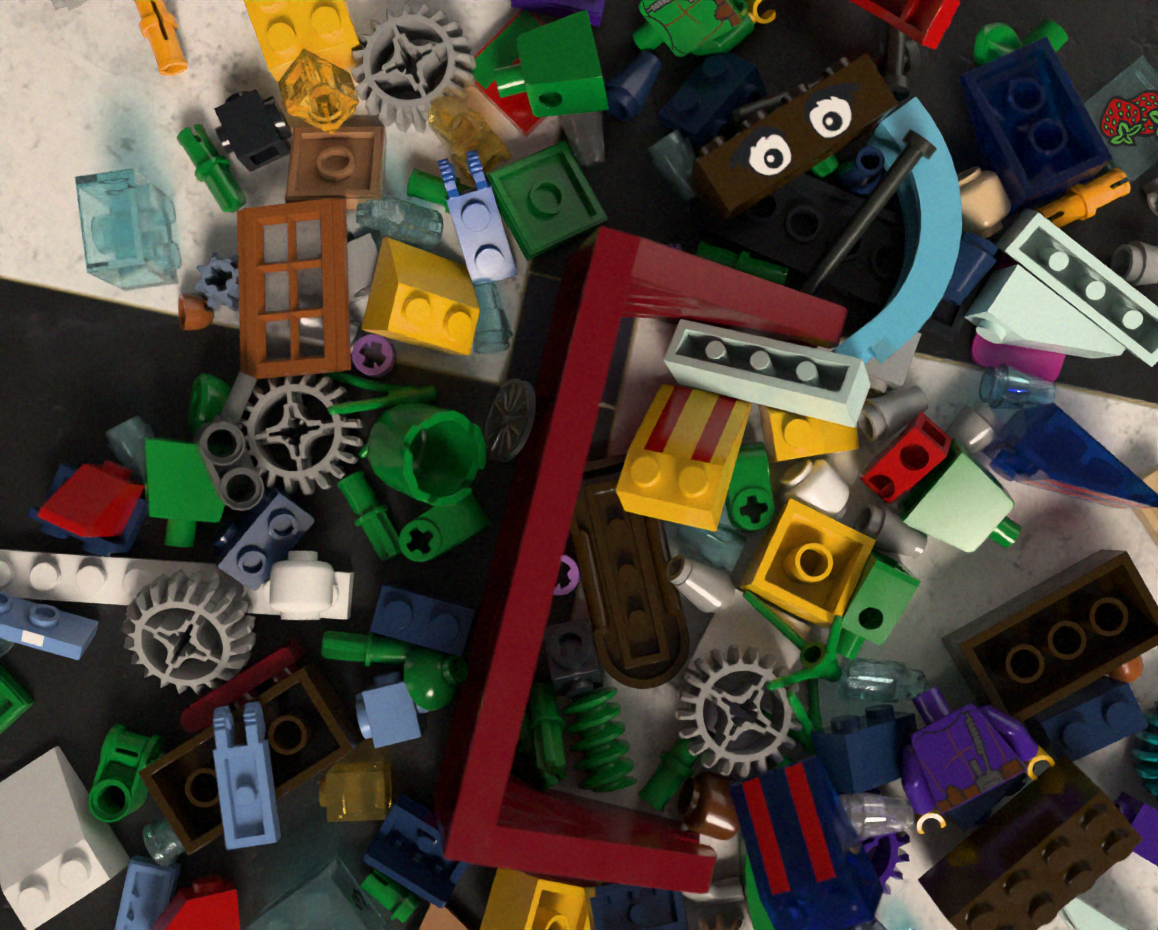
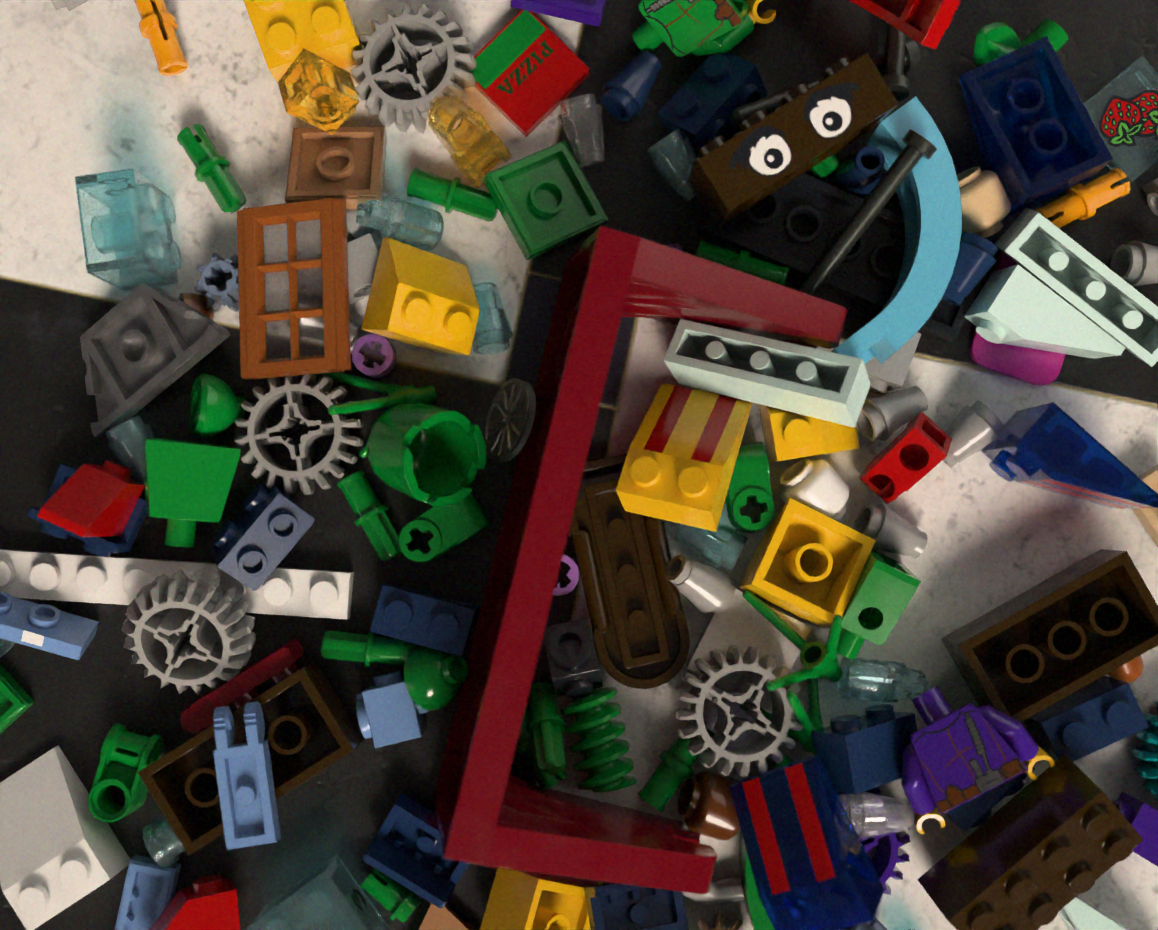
(142, 351): none -> flat silver wing
(237, 459): dark grey beam -> none
(253, 129): black brick -> none
(301, 586): white head -> none
(357, 791): clear yellow brick -> none
(478, 224): hinge -> none
(557, 69): green torso -> none
(961, 503): torso -> none
(1013, 389): clear light blue cone -> none

